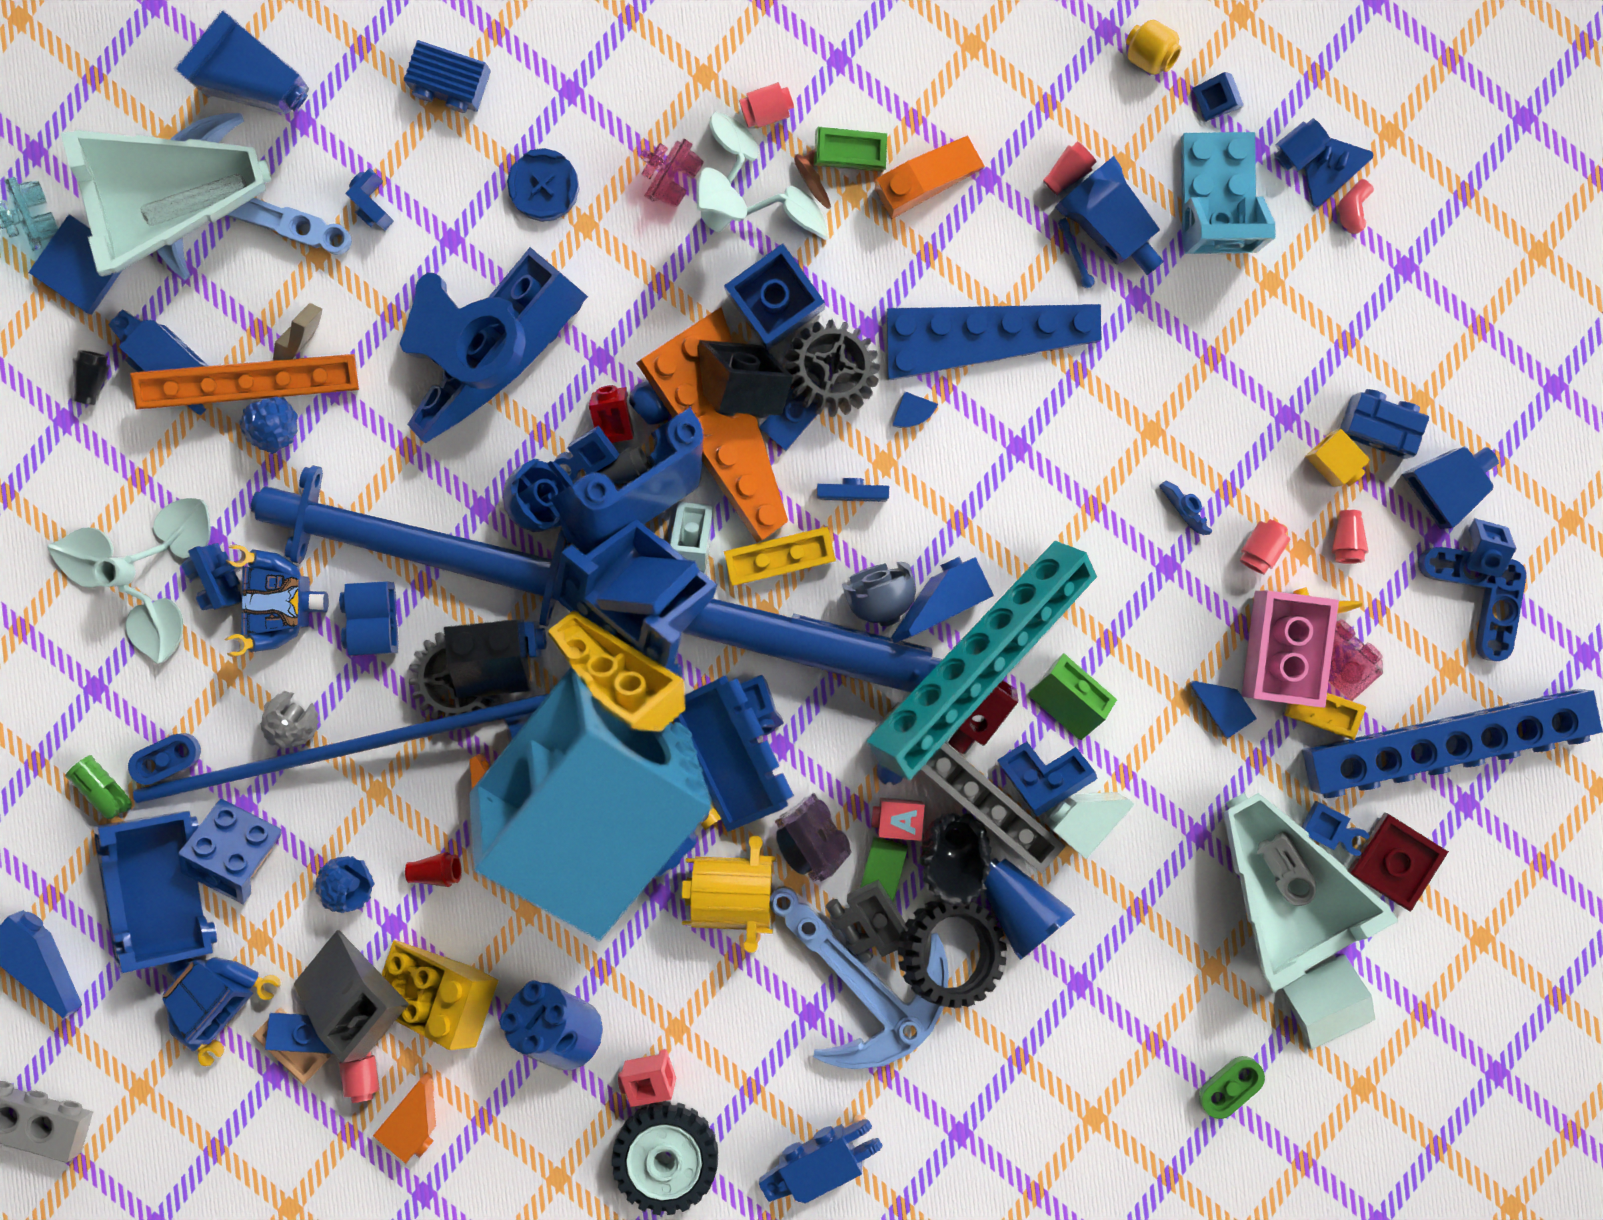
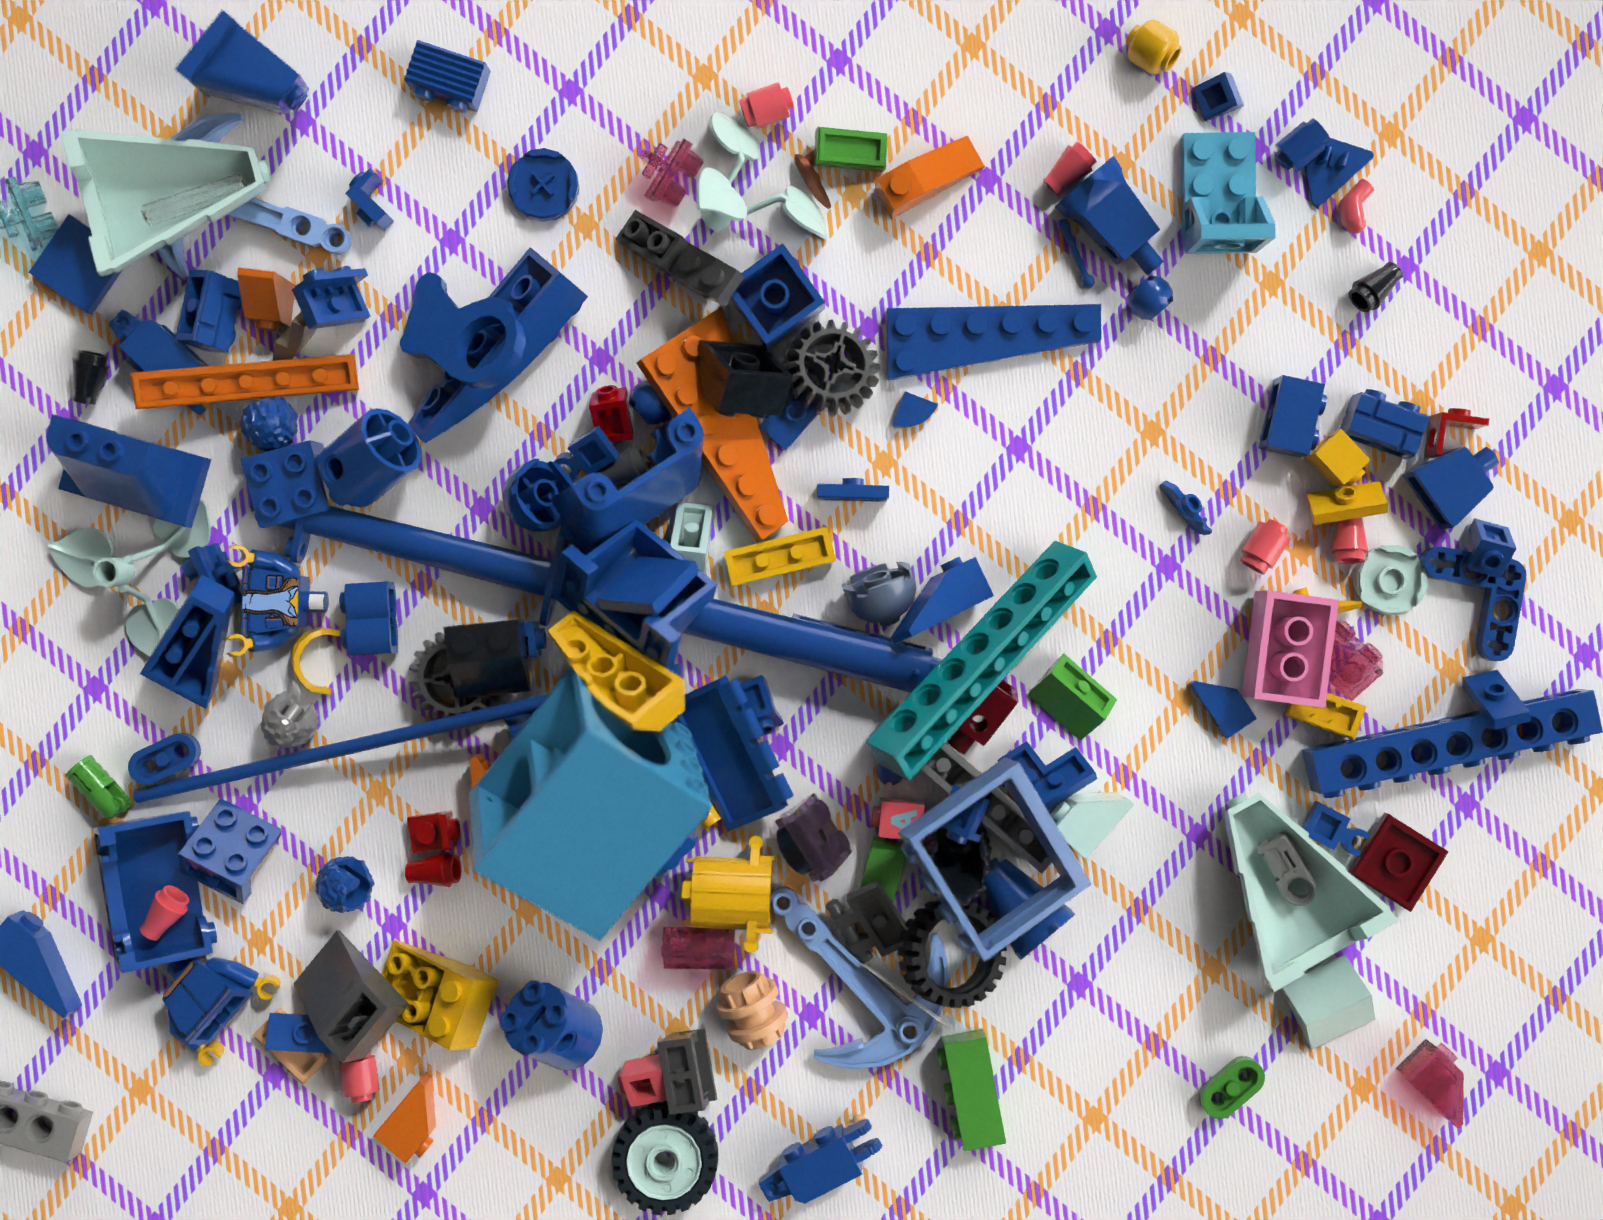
(127, 471): none -> blue windscreen
(164, 911): none -> coral cone
(193, 644): none -> blue wedge
(209, 311): none -> blue brick
(266, 298): none -> orange slope
(285, 483): none -> blue bracket
(296, 652): none -> yellow helmet
(331, 297): none -> blue bracket
(369, 458): none -> blue cylinder
(433, 831): none -> red bracket
(679, 258): none -> dark grey slope
(687, 1071): none -> dark grey hinge
(698, 948): none -> clear pink bracket
(752, 1010): none -> light nougat piece
(906, 995): none -> white sticker
(966, 823): none -> blue bracket
(971, 1090): none -> bright green brick
(1036, 908): none -> medium blue window
(1150, 297): none -> blue piece
(1293, 416): none -> blue brick
(1347, 503): none -> yellow plate
(1373, 288): none -> black cone
(1390, 580): none -> light aqua tile
(1437, 1079): none -> clear pink slope
(1438, 422): none -> red bracket
(1496, 699): none -> blue plate

